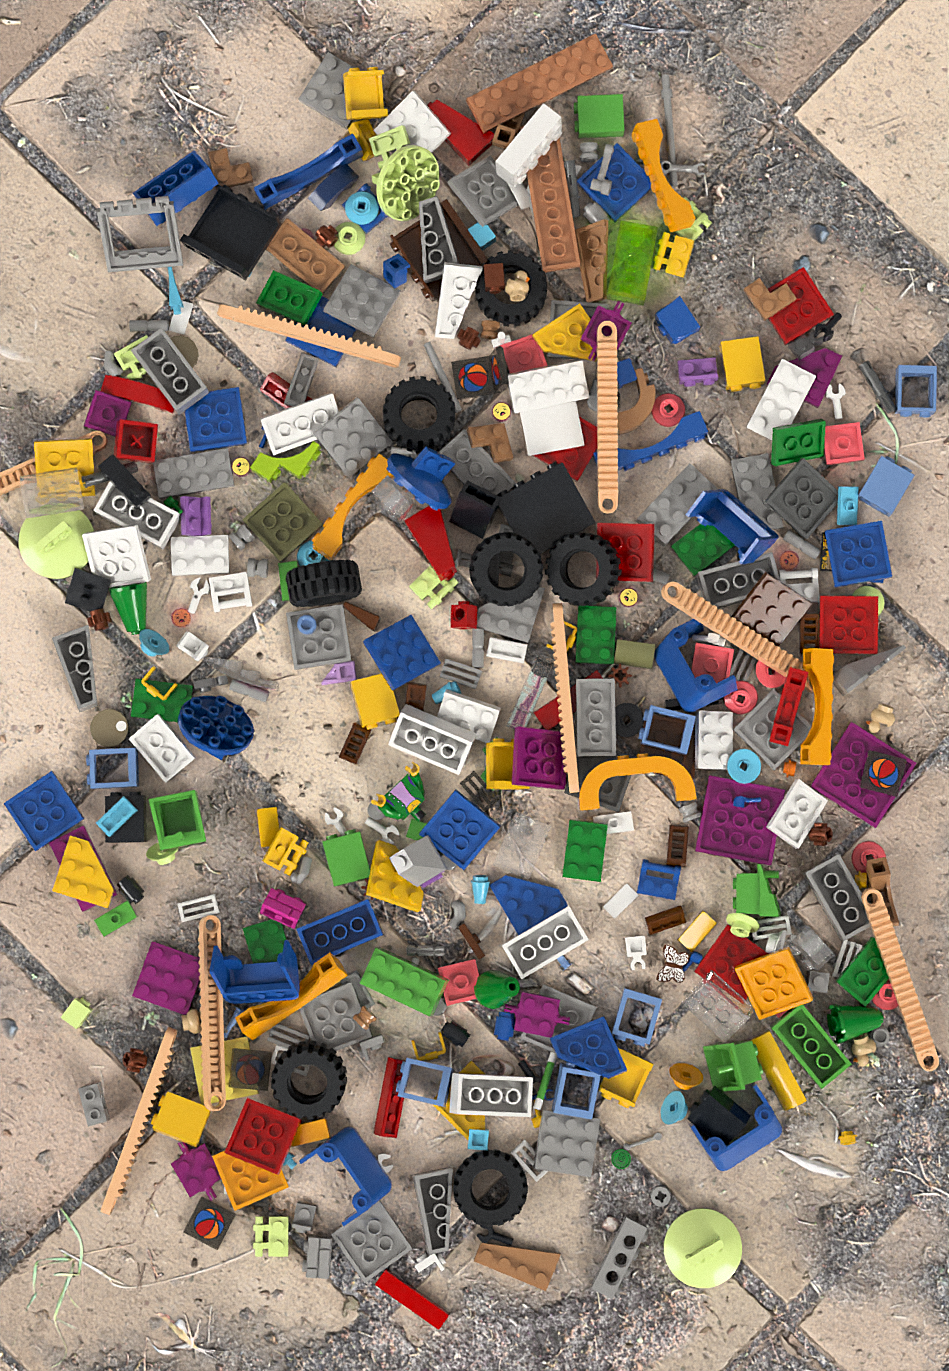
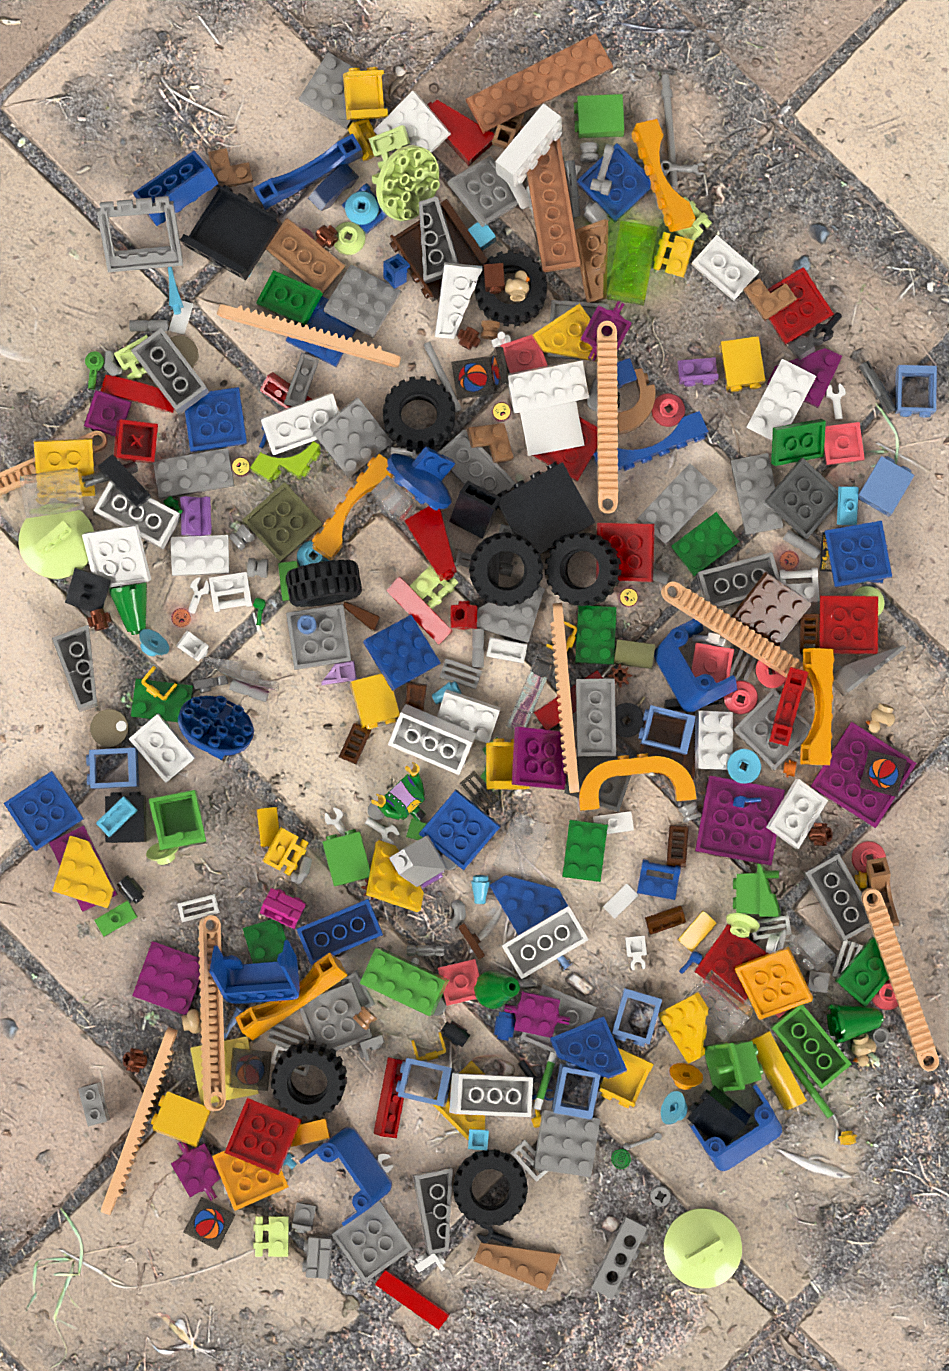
(77, 1012): yellowish green brick -> none
(94, 362): none -> bright green plate
(260, 605): none -> green hand
(421, 612): none -> slope
(673, 965): animal -> none
(676, 321): blue torso -> none
(687, 1025): none -> yellow plate
(725, 267): none -> white plate
(735, 522): blue windscreen -> none
(807, 1084): none -> bright green bar

